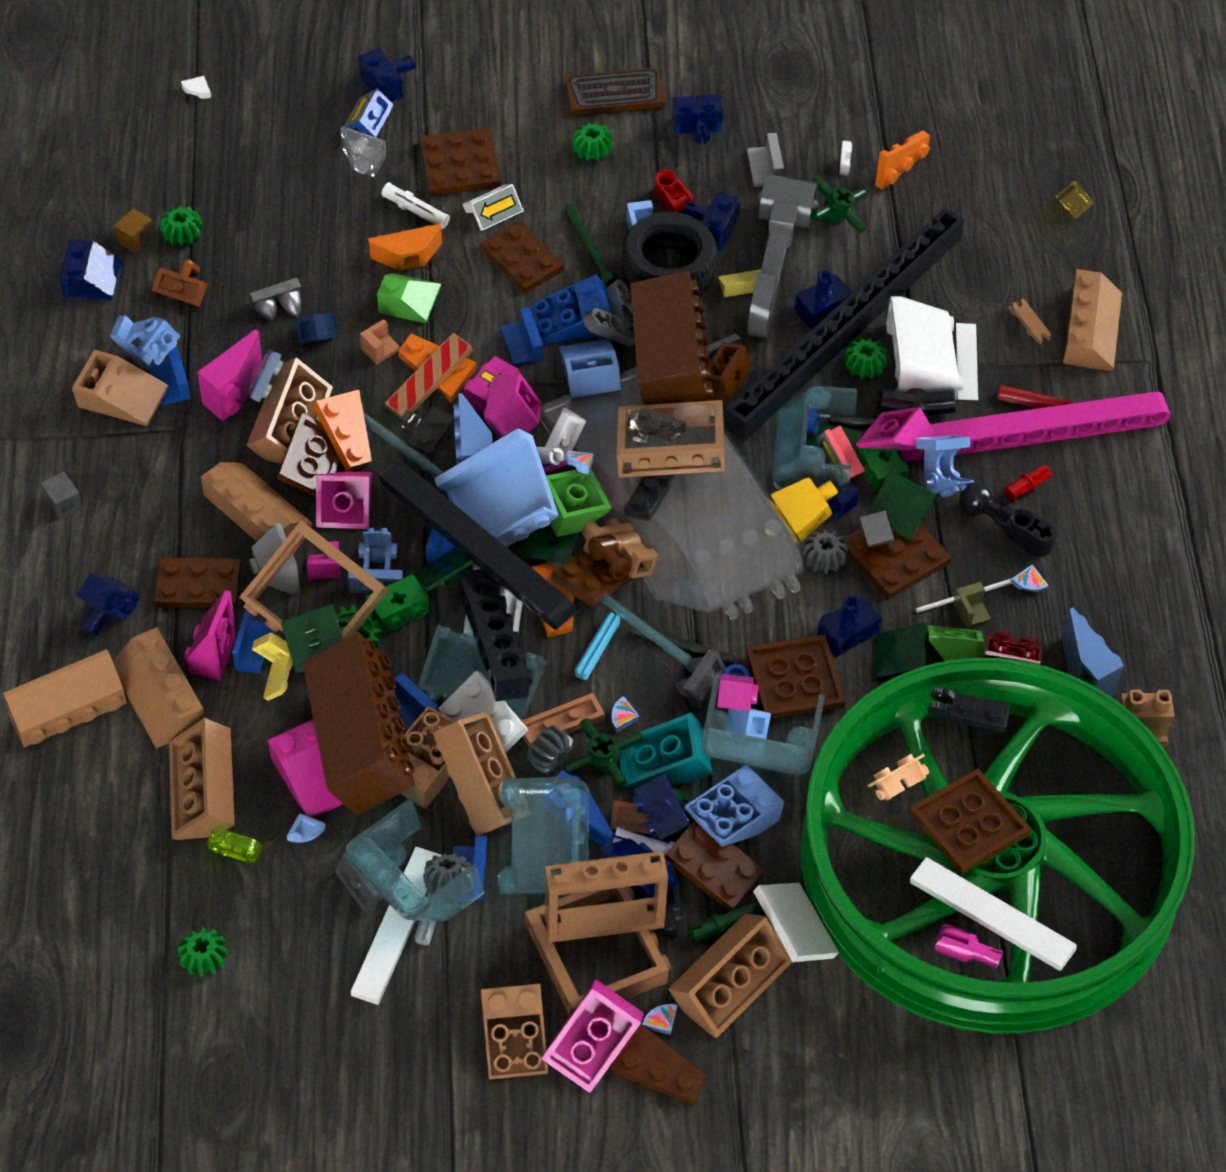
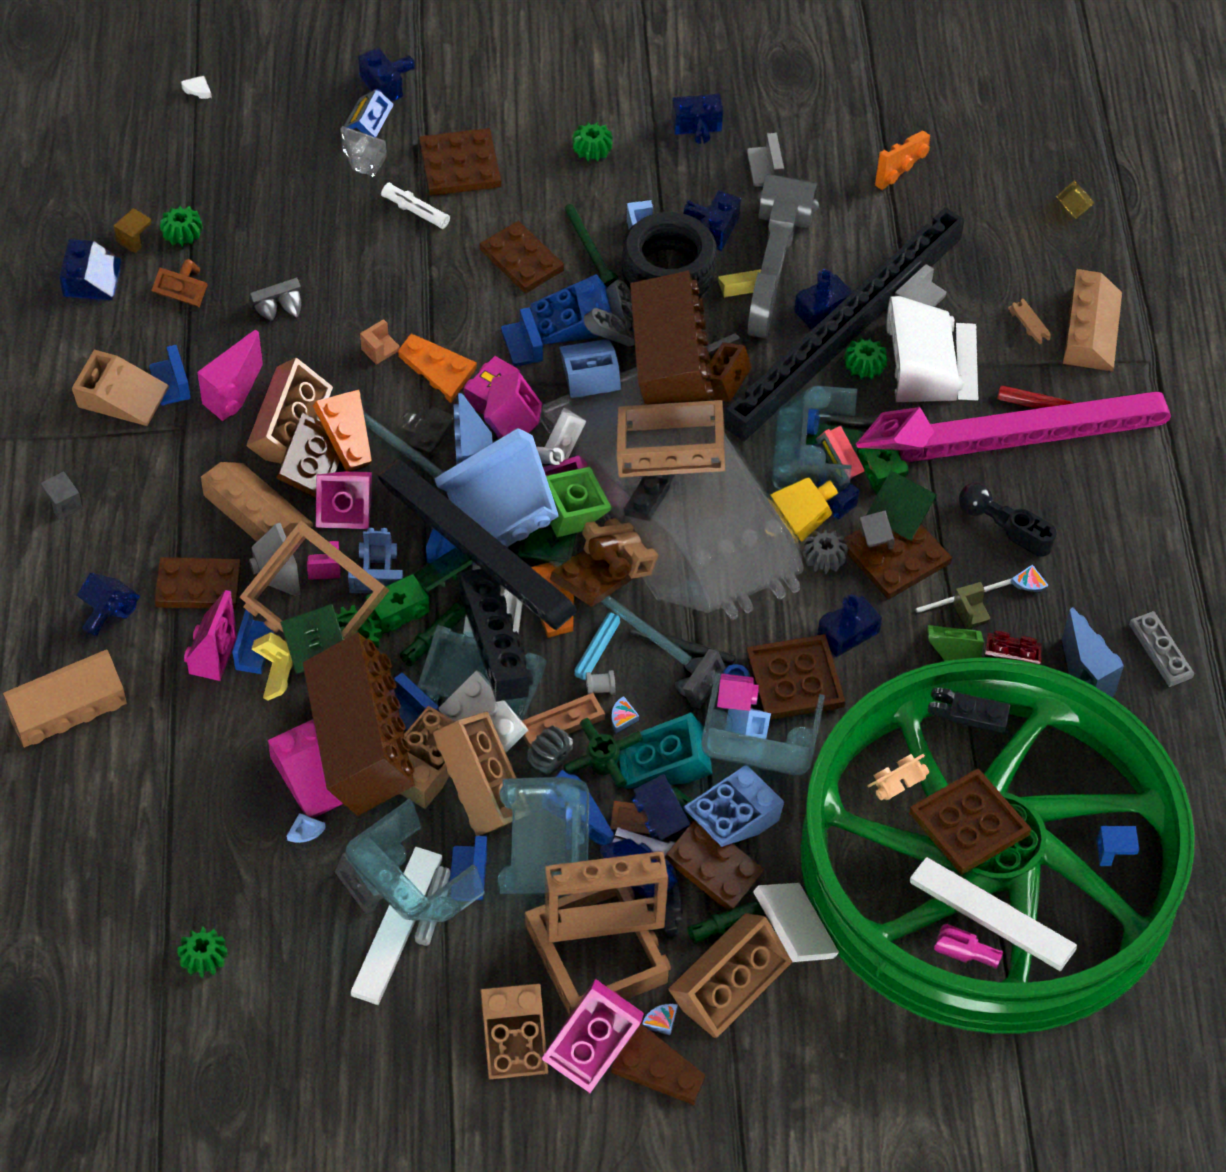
(153, 335): medium blue tile -> none
(157, 687): medium nougat slope -> none
(201, 781): medium nougat slope -> none
(234, 845): clear neon green beam -> none
(270, 365): sand blue piece -> none
(315, 328): dark blue panel -> none
(406, 248): orange slope -> none
(407, 297): bright green slope -> none
(423, 640): none -> dark green pin
(429, 376): medium nougat tile -> none
(442, 870): dark grey gear -> none
(494, 206): panel -> none
(580, 460): light blue tile -> none
(600, 683): none -> light grey bush
(614, 91): tile -> none
(655, 424): clear smoke plate -> none
(671, 191): red piece -> none
(838, 205): dark green bar -> none
(845, 157): white tile -> none
(900, 650): dark green piece -> none
(921, 288): none -> light grey panel
(930, 403): black piece -> none
(938, 463): medium blue tile -> none
(1027, 483): red axle -> none
(1116, 841): none -> blue panel
(1152, 709): medium nougat hips -> none
(1161, 649): none -> light grey tile

